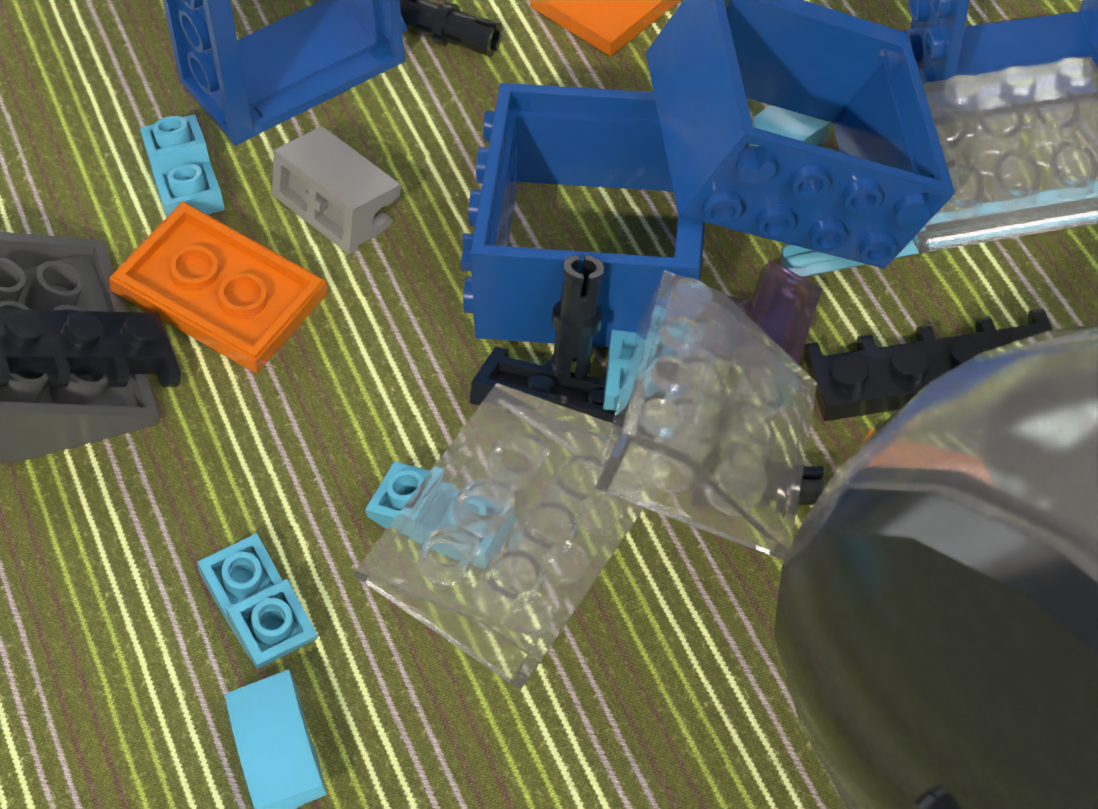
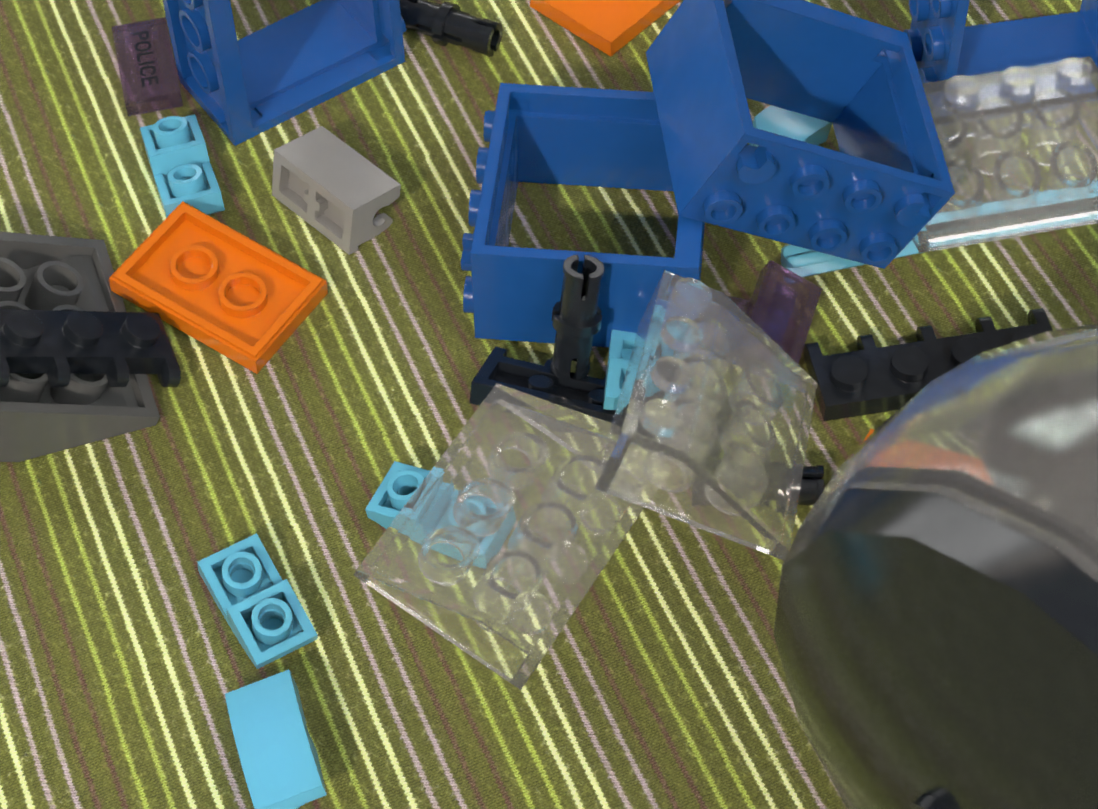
(147, 66): none -> clear purple tile

